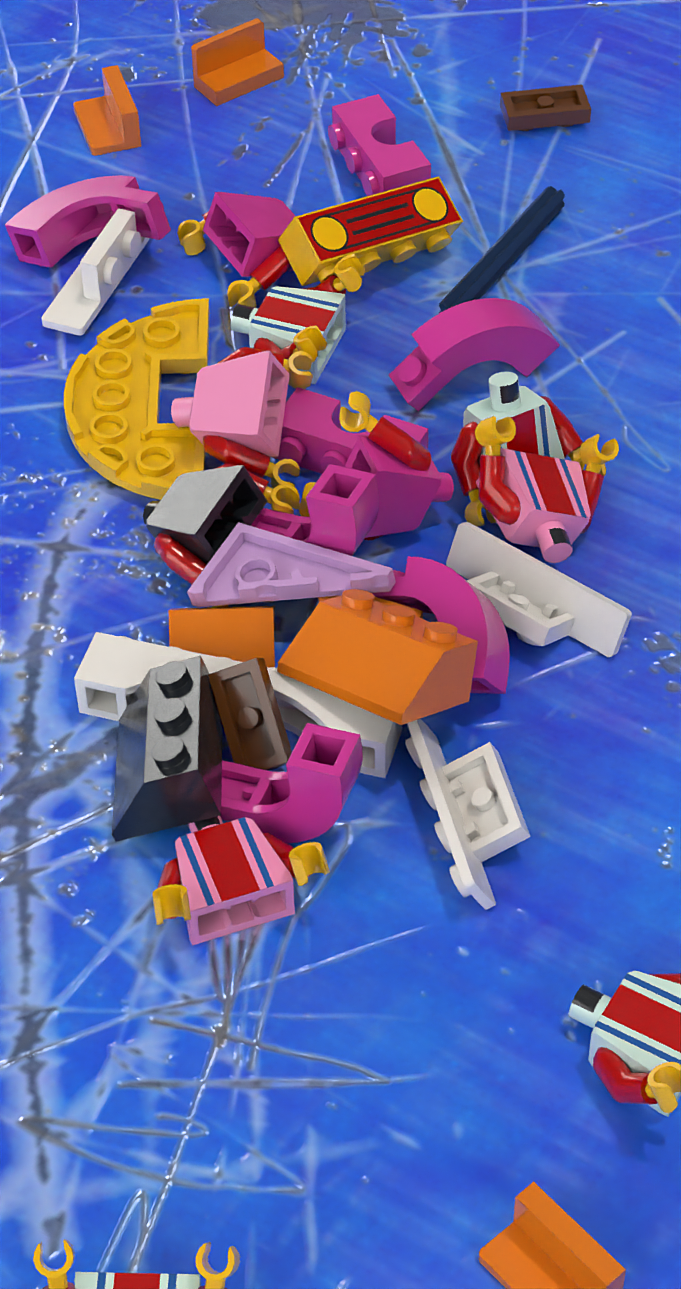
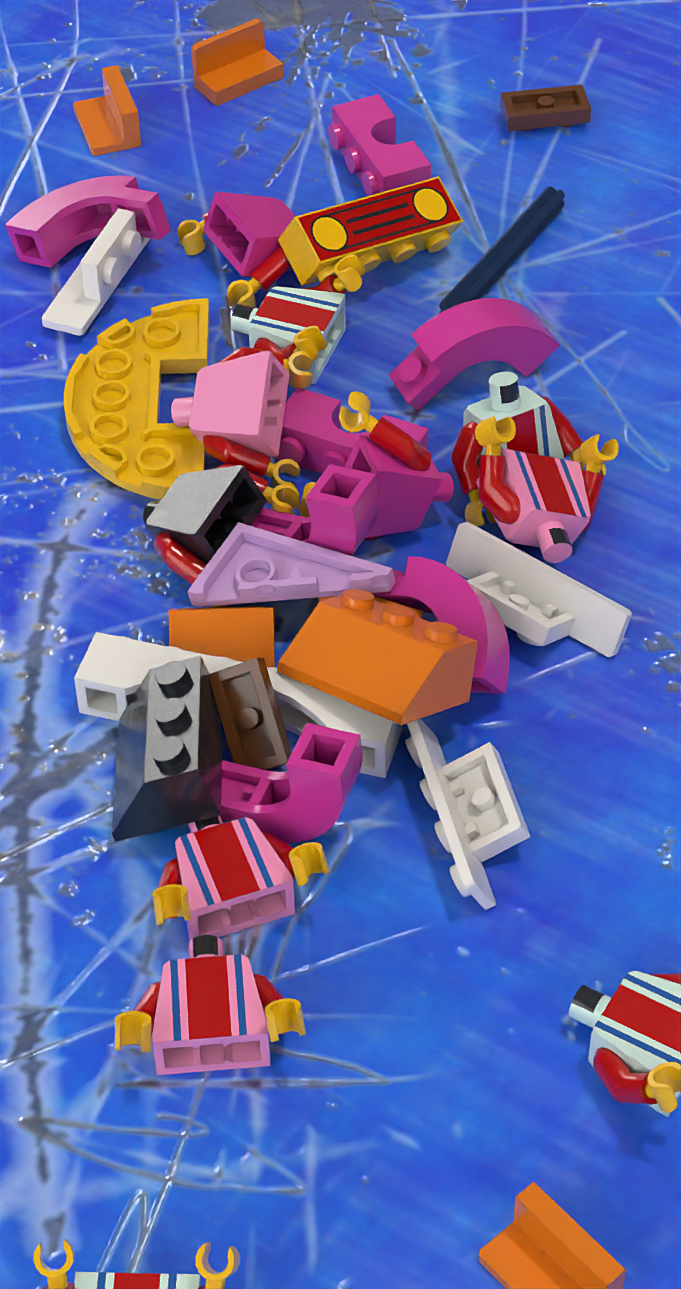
(209, 1013): none -> torso

